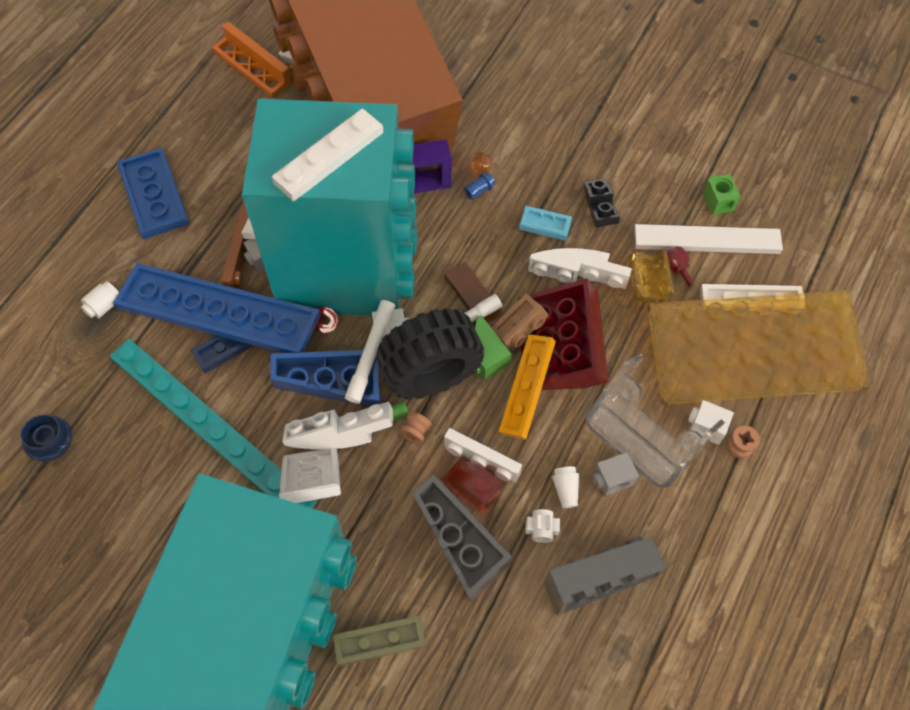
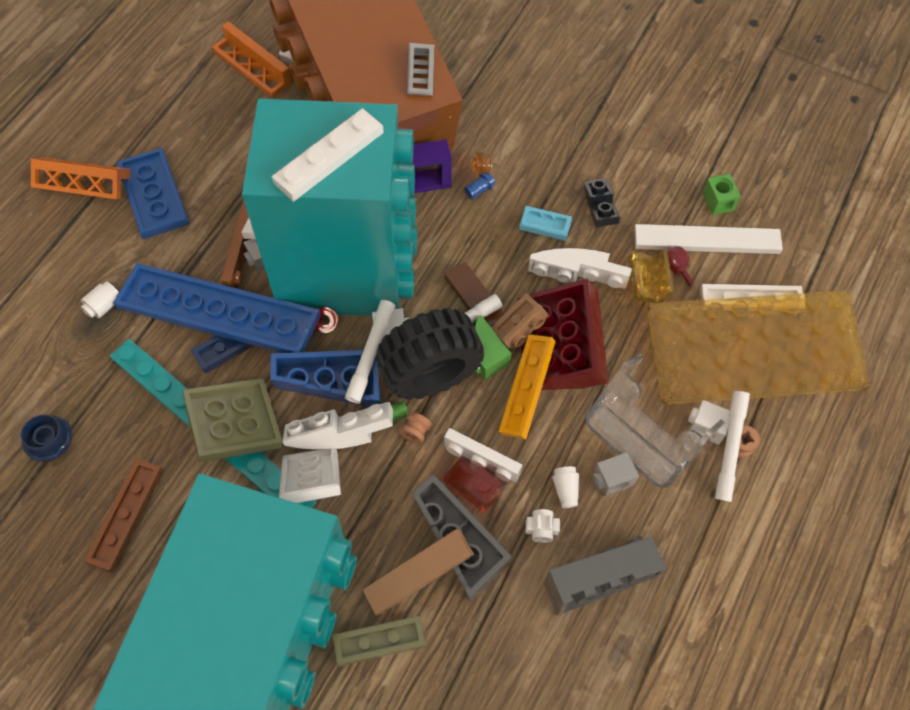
(81, 169): none -> orange fence
(123, 515): none -> dark orange plate
(231, 419): none -> olive plate
(418, 572): none -> medium nougat tile
(425, 50): none -> light grey slope
(737, 414): none -> white piece

